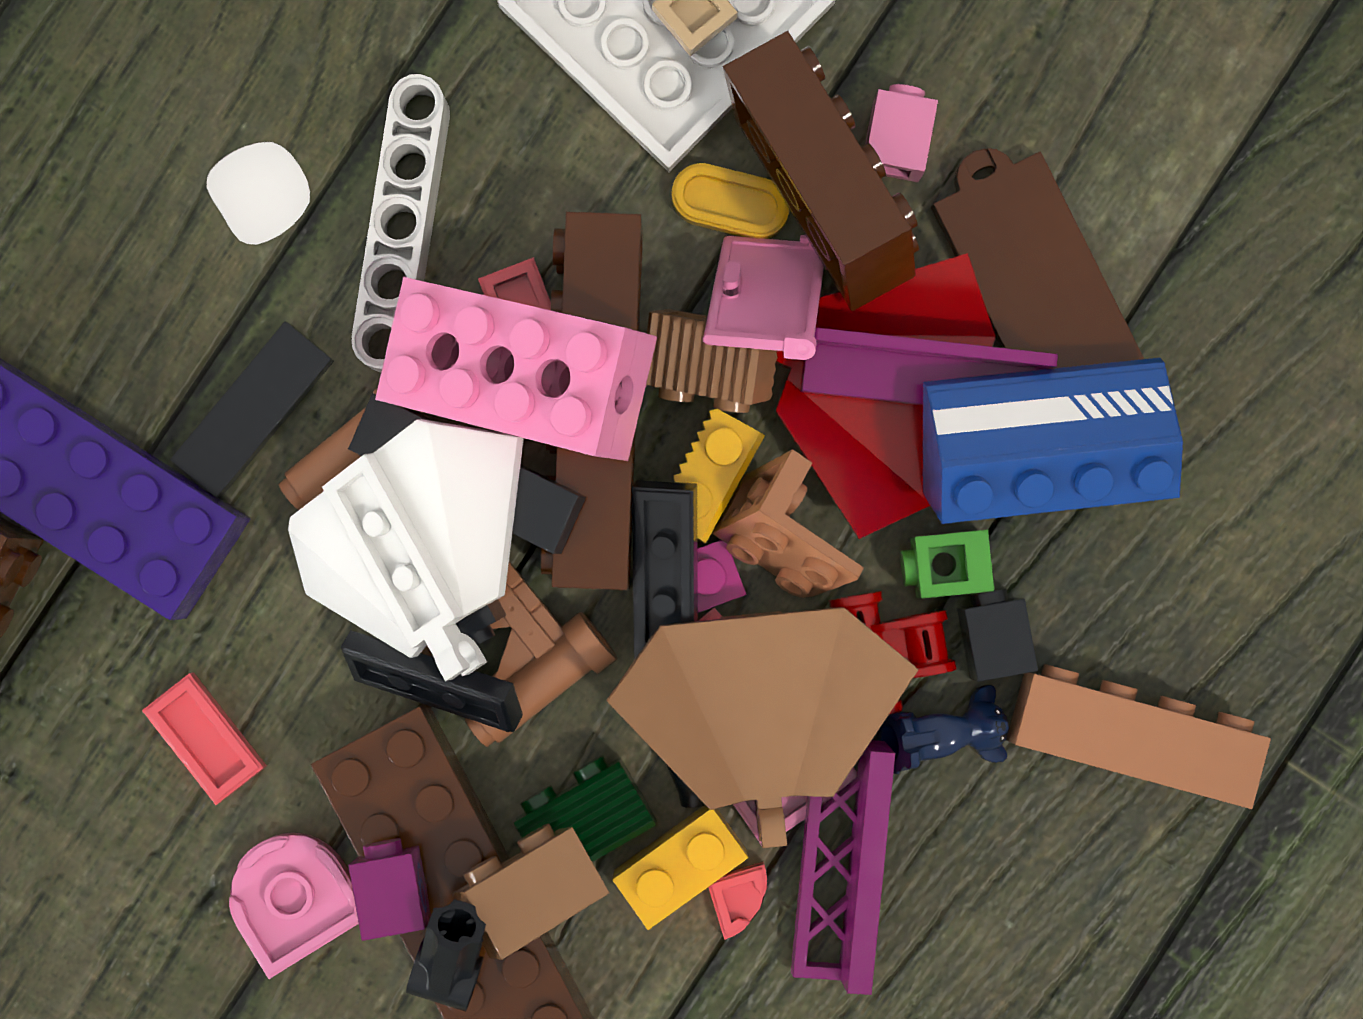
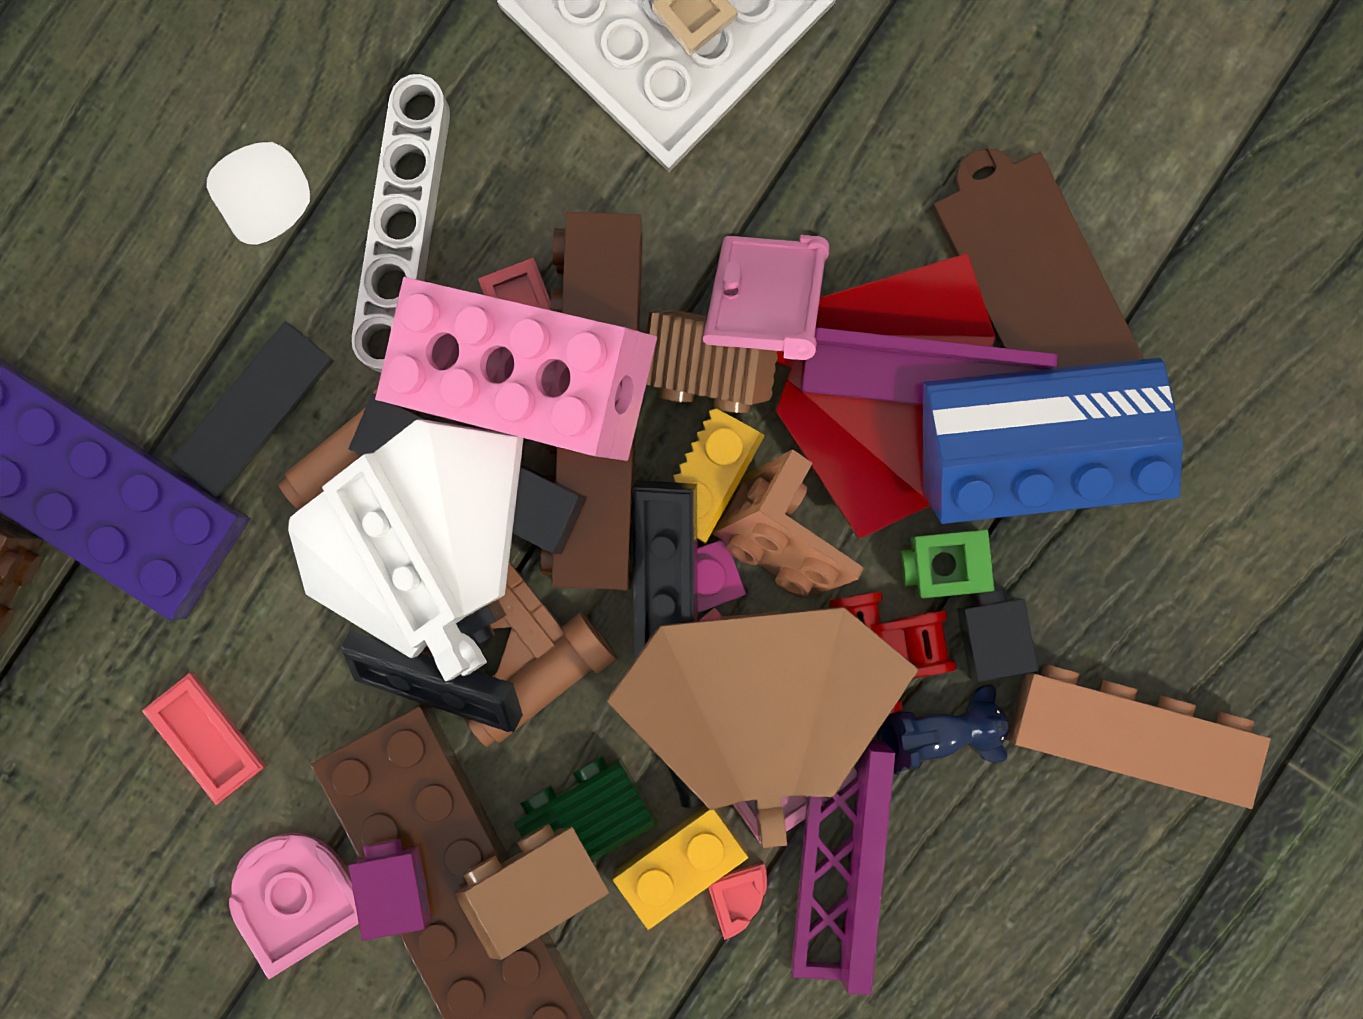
(449, 956): black piece -> none
(729, 201): yellow tile -> none
(822, 169): reddish brown brick -> none
(902, 130): bright pink brick -> none

